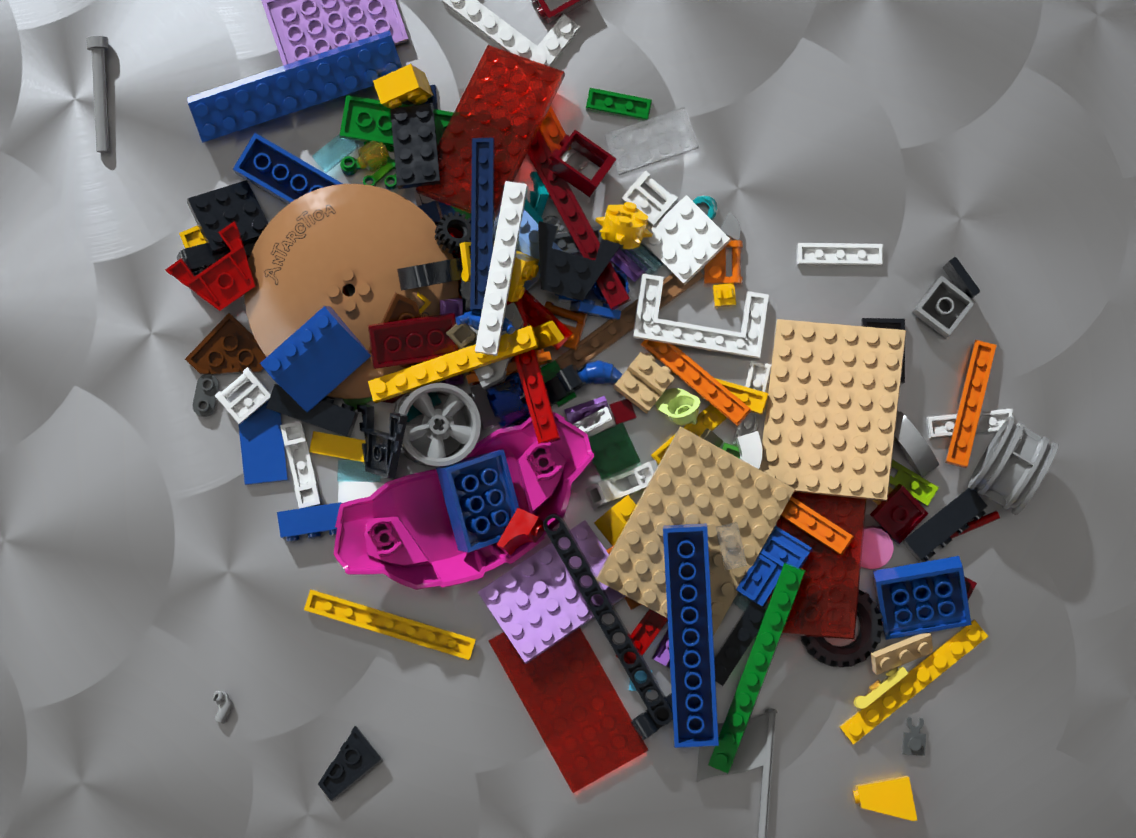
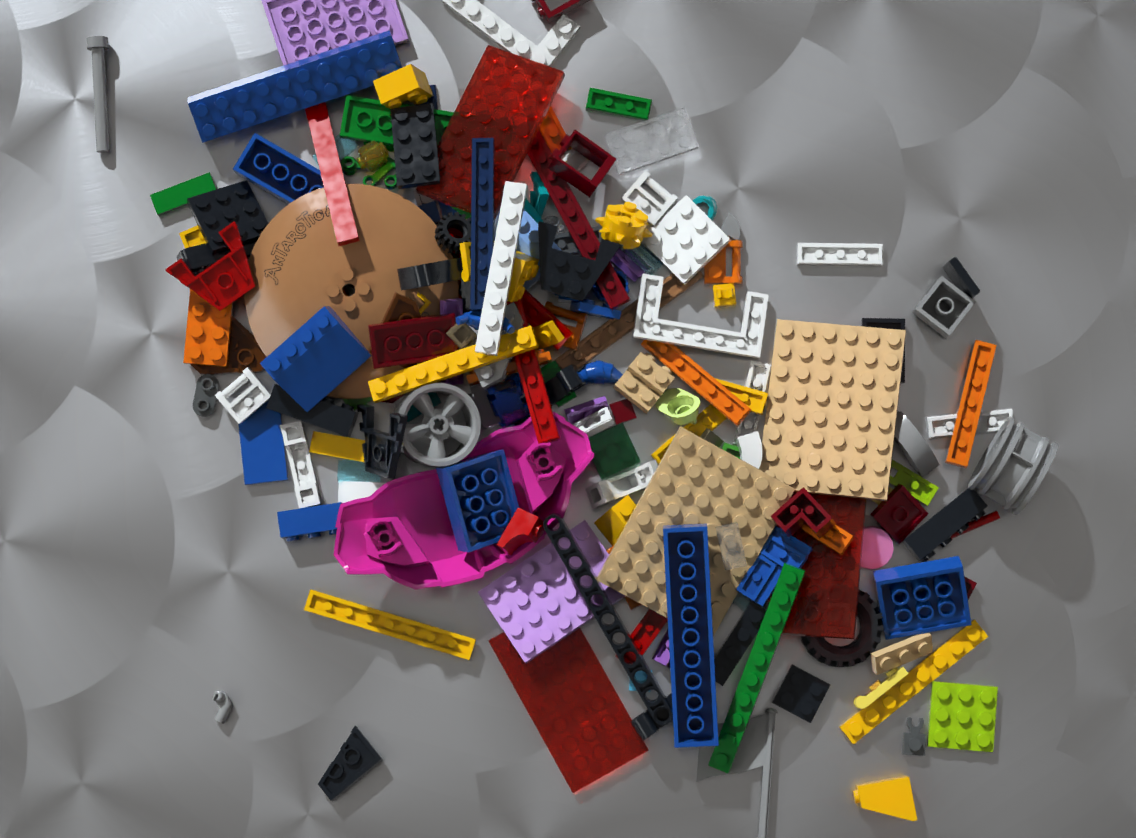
(177, 195): none -> green tile
(207, 333): none -> orange plate
(332, 174): none -> tile
(801, 693): none -> black plate
(803, 510): none -> dark red brick
(962, 716): none -> lime plate

